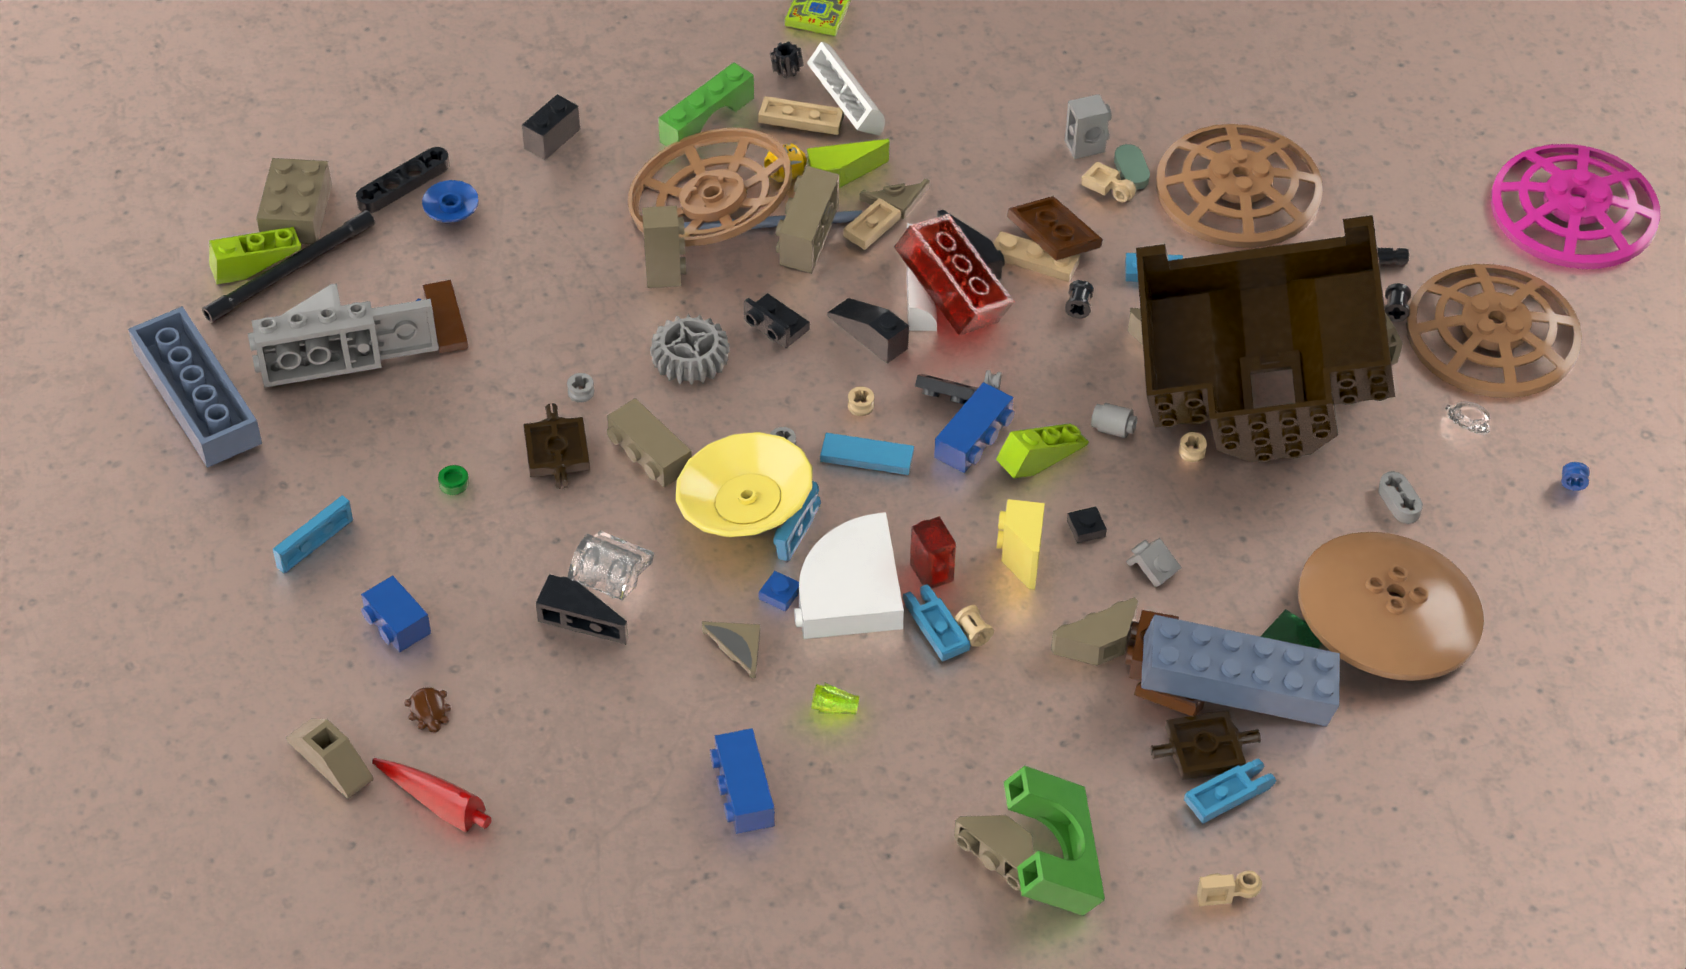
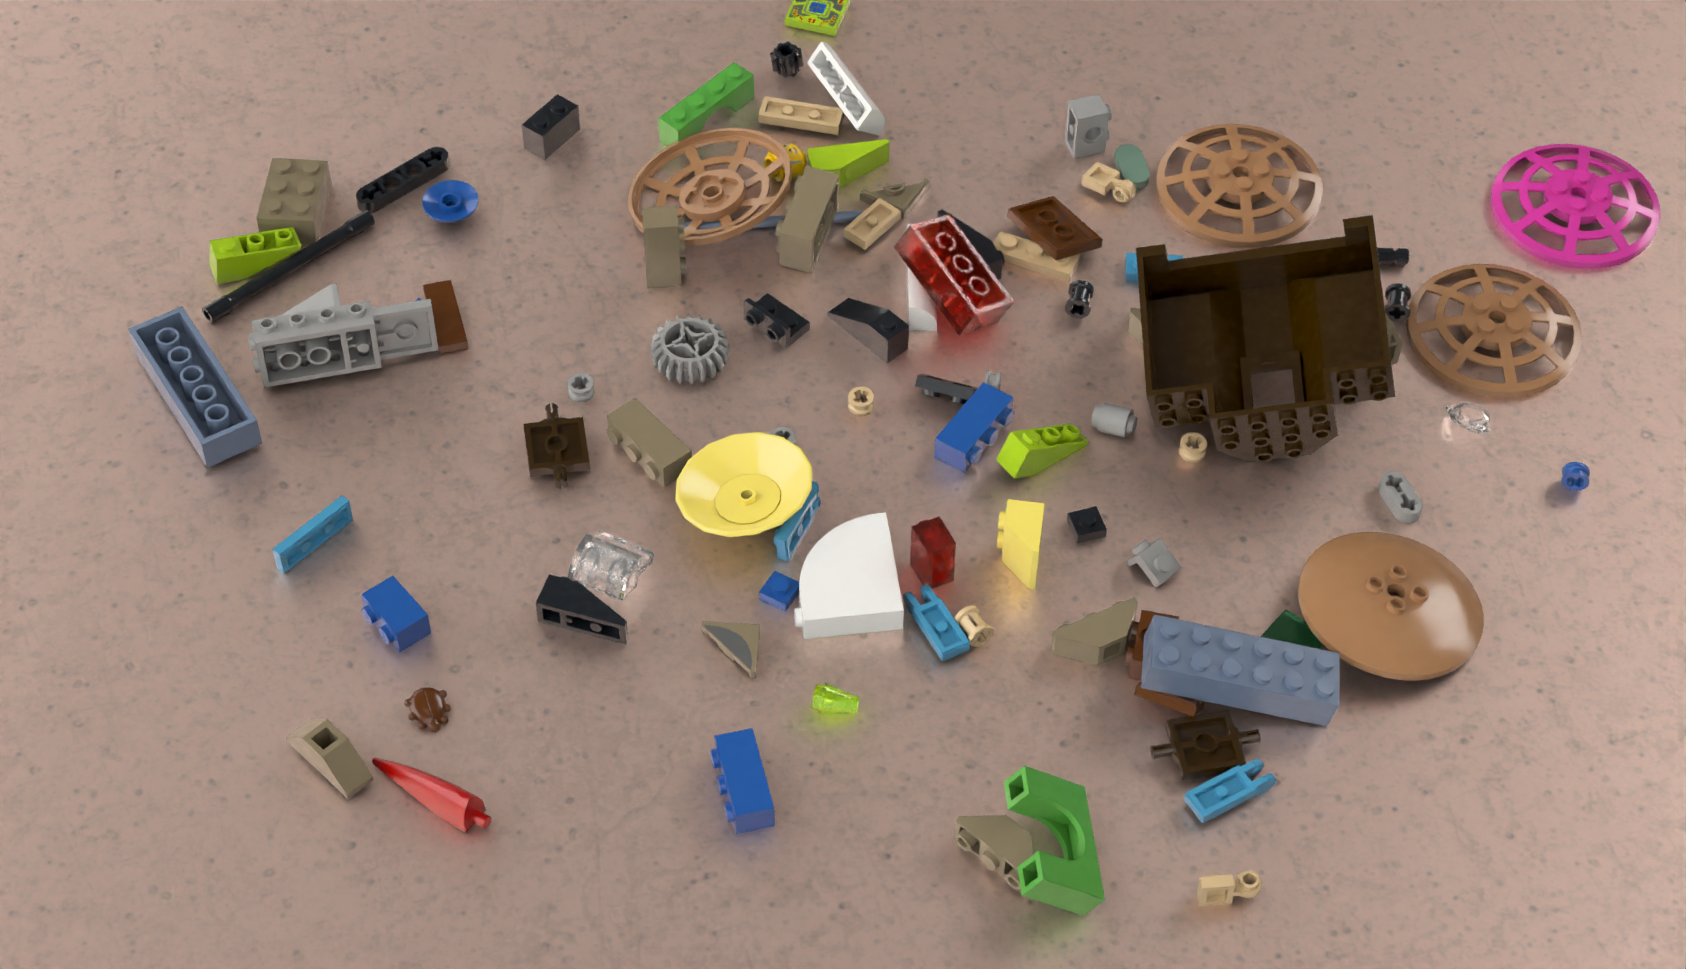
(453, 480): green tile -> none
(867, 453): dark azure tile -> none

